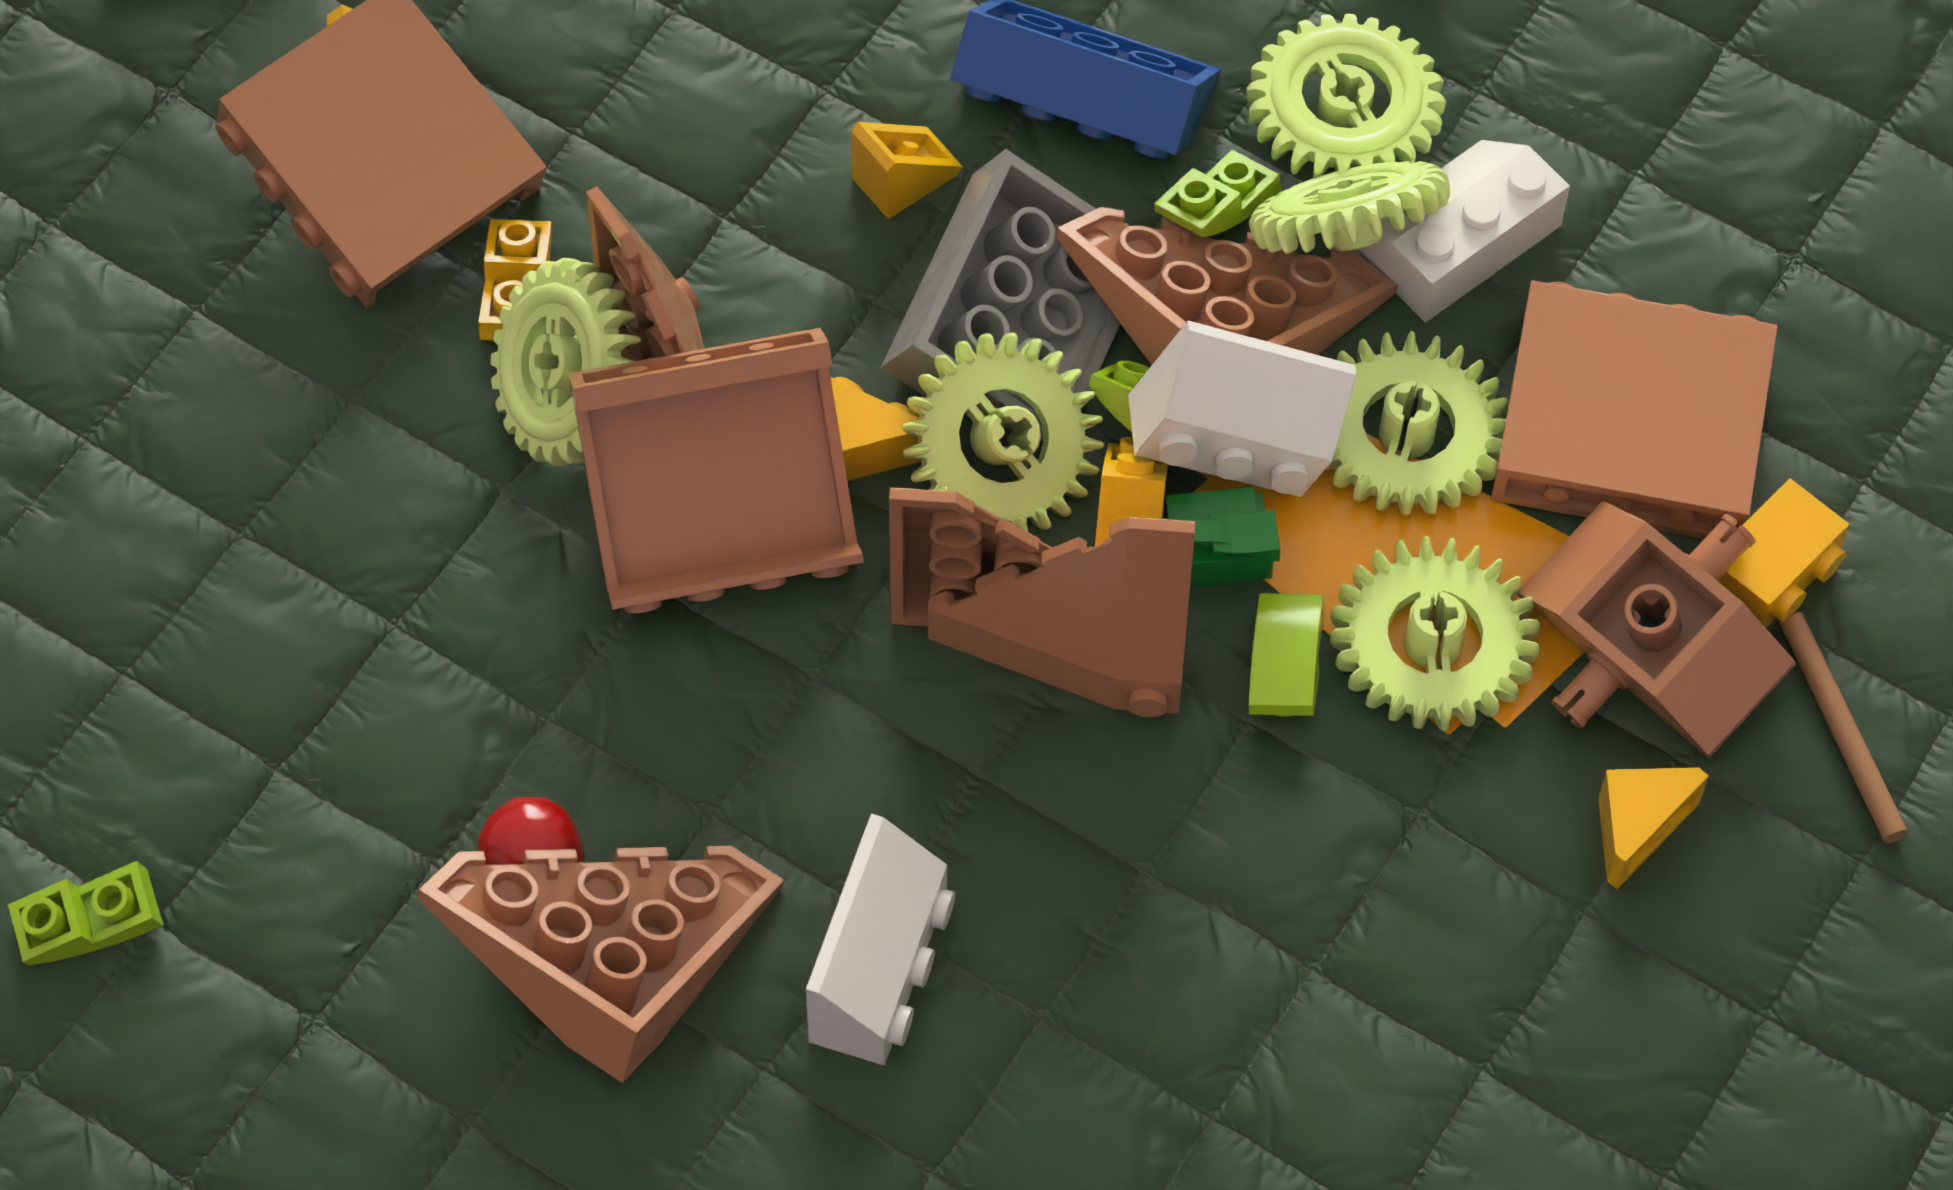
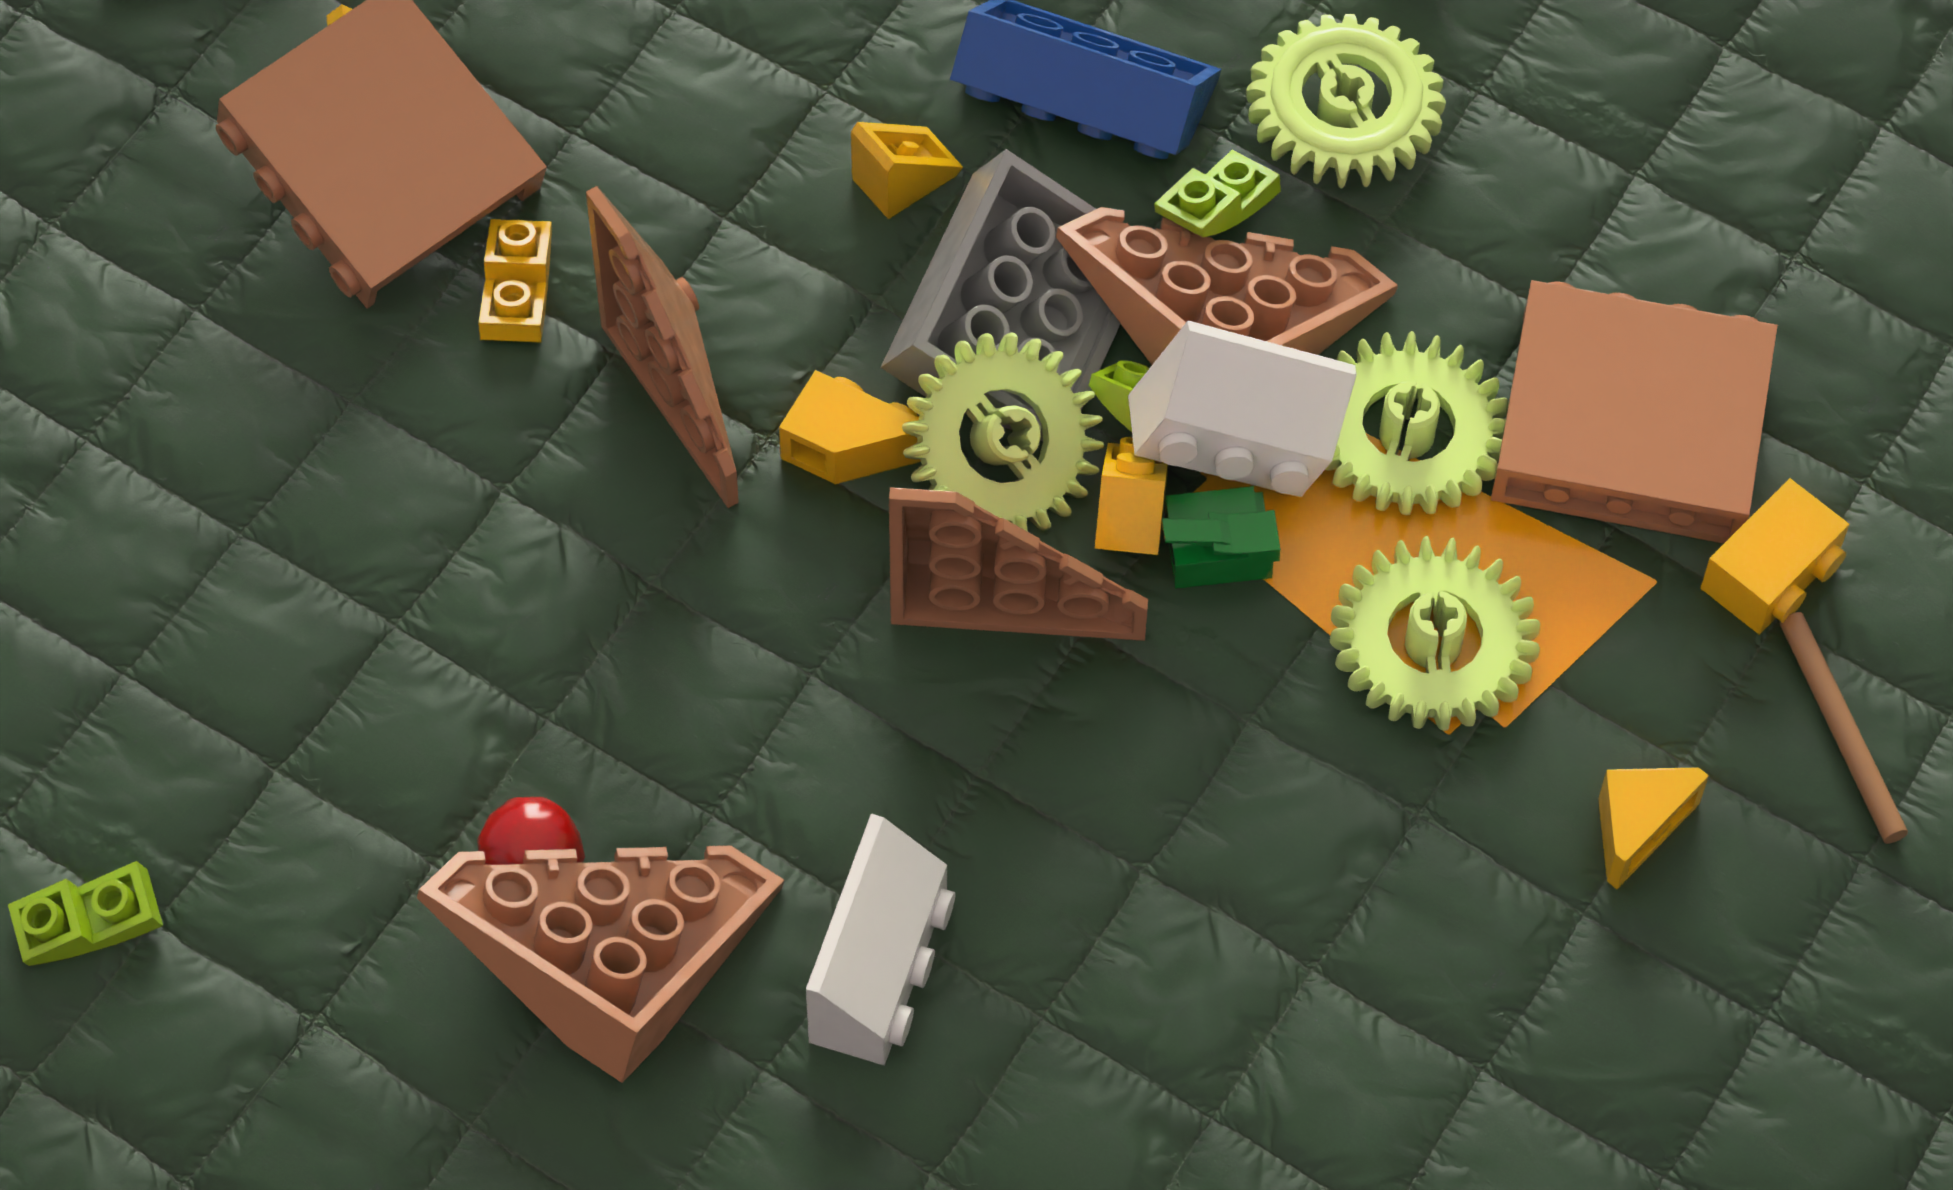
(557, 299): yellowish green gear -> none
(716, 470): nougat panel -> none
(1088, 618): nougat slope -> none
(1286, 654): lime slope -> none
(1349, 206): yellowish green gear -> none
(1496, 211): white slope -> none
(1695, 669): nougat slope -> none

